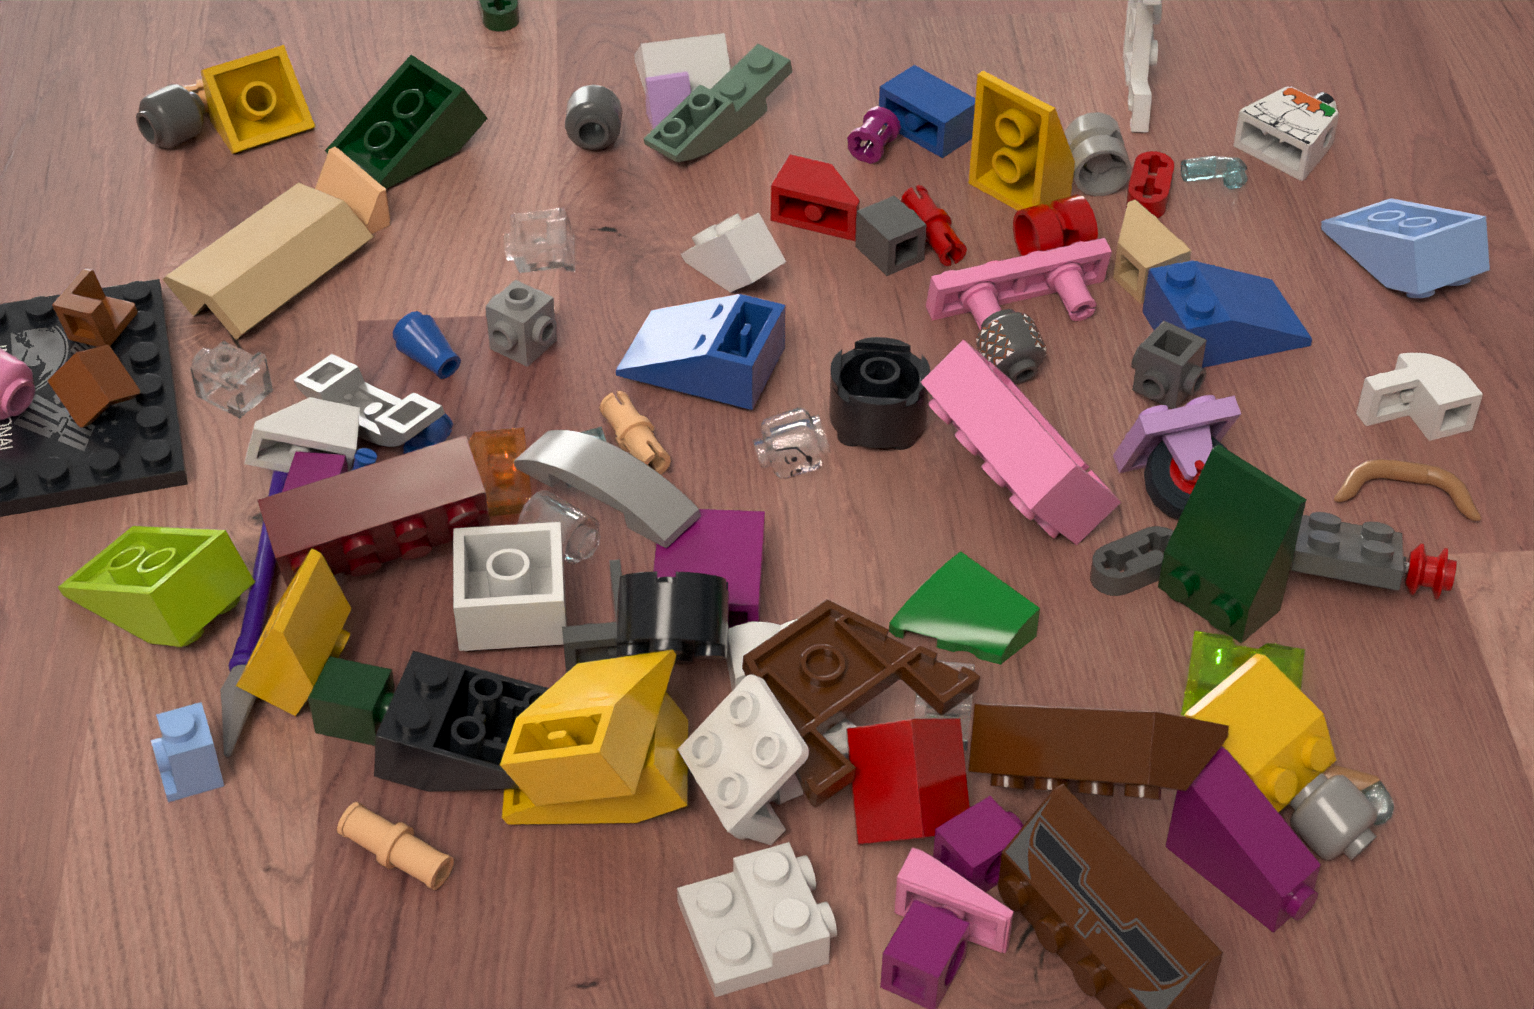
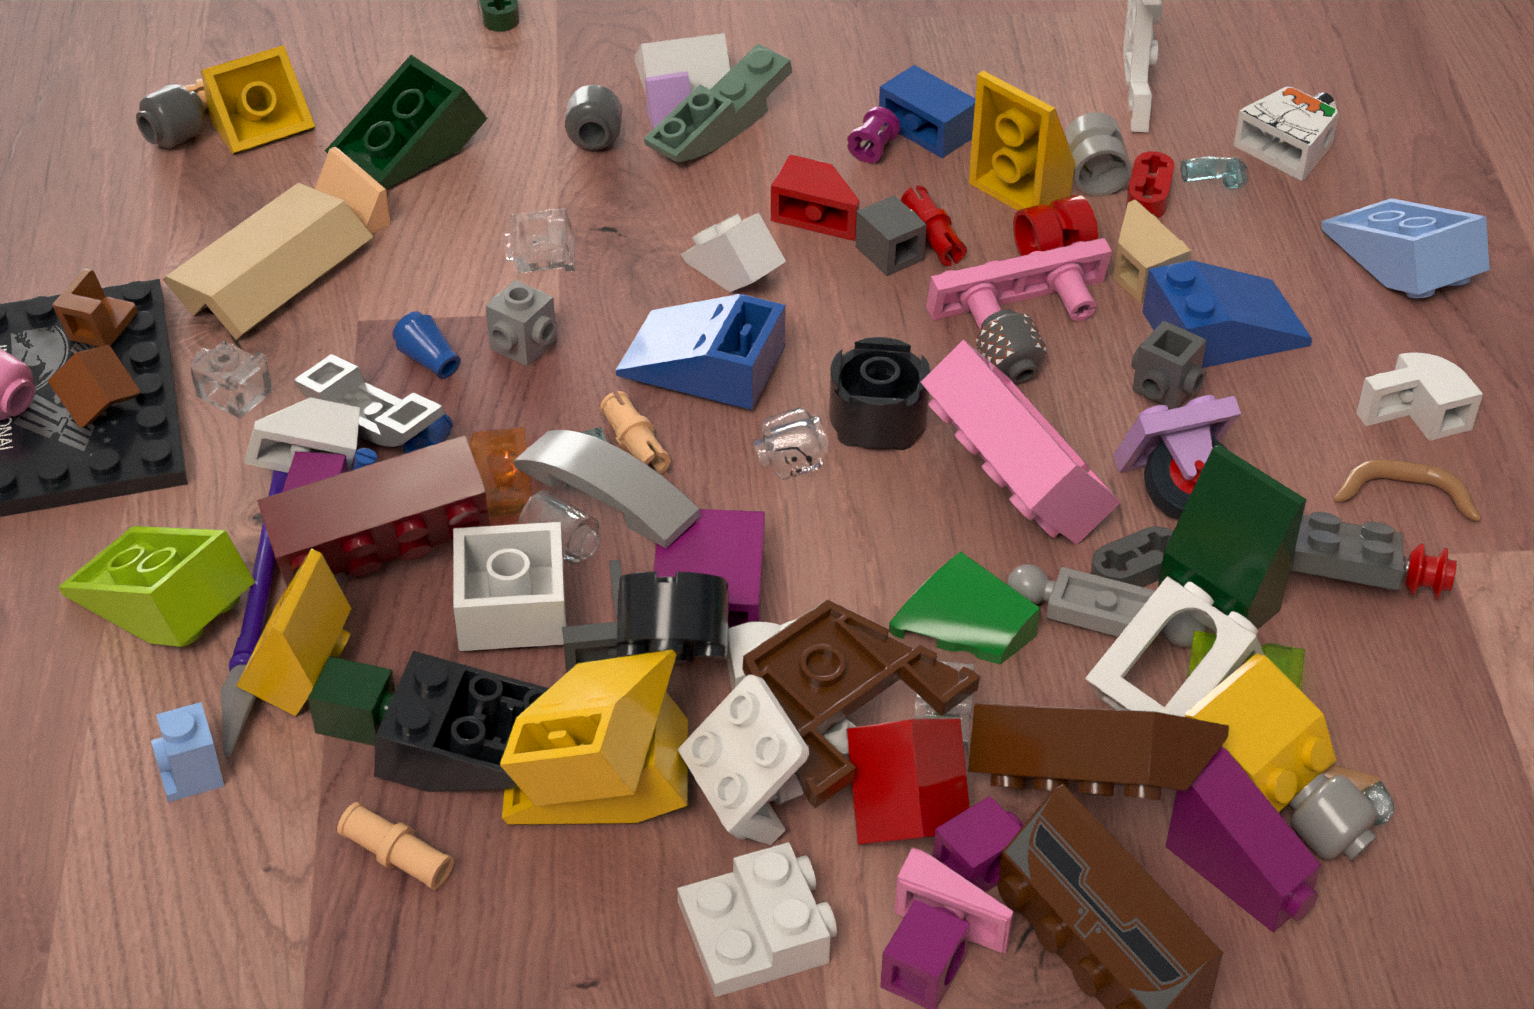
(1095, 602): none -> light grey plate
(1233, 644): none -> white panel

